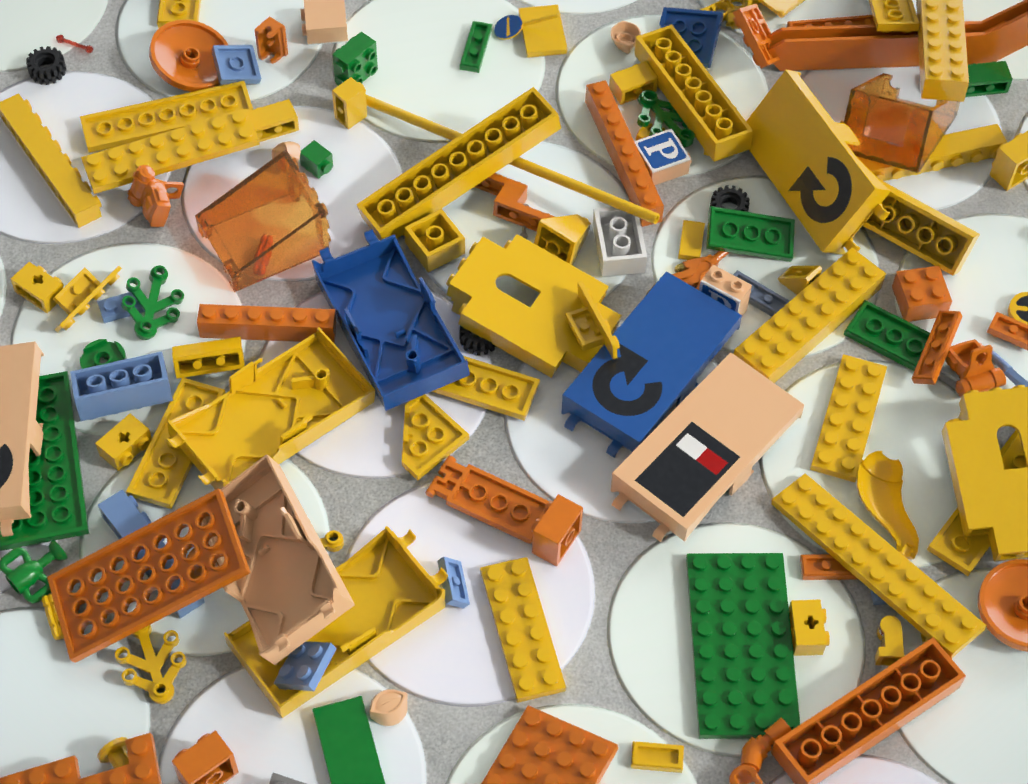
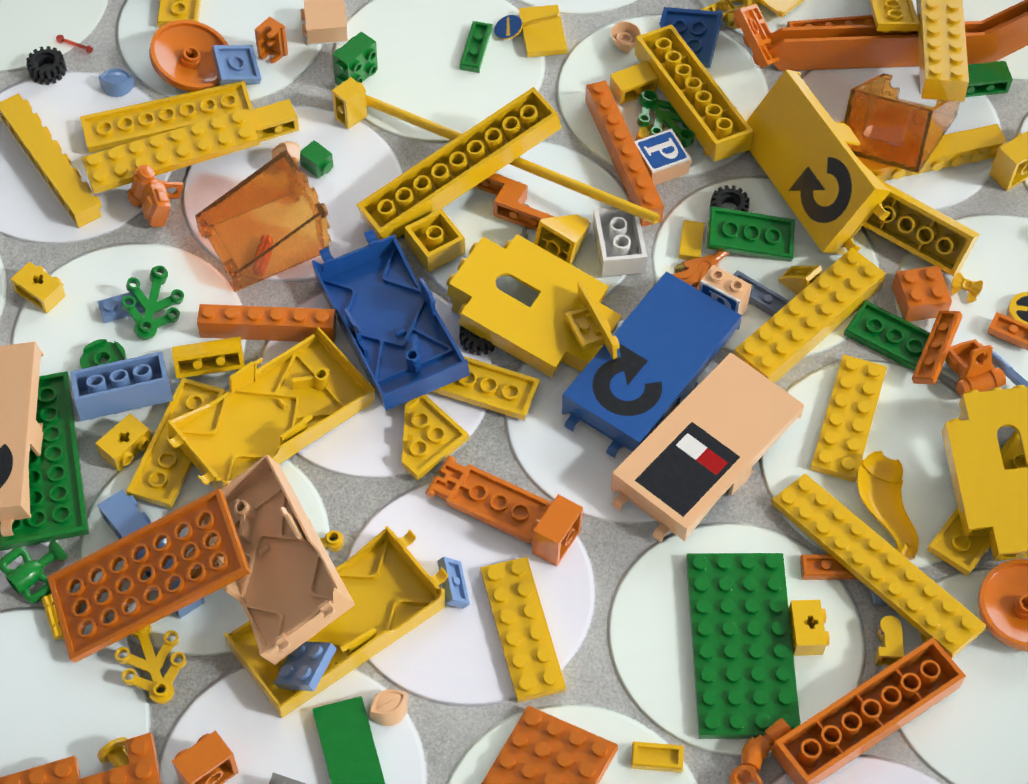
(79, 292): yellow bracket -> none
(116, 82): none -> medium blue hat
(973, 287): none -> yellow piece

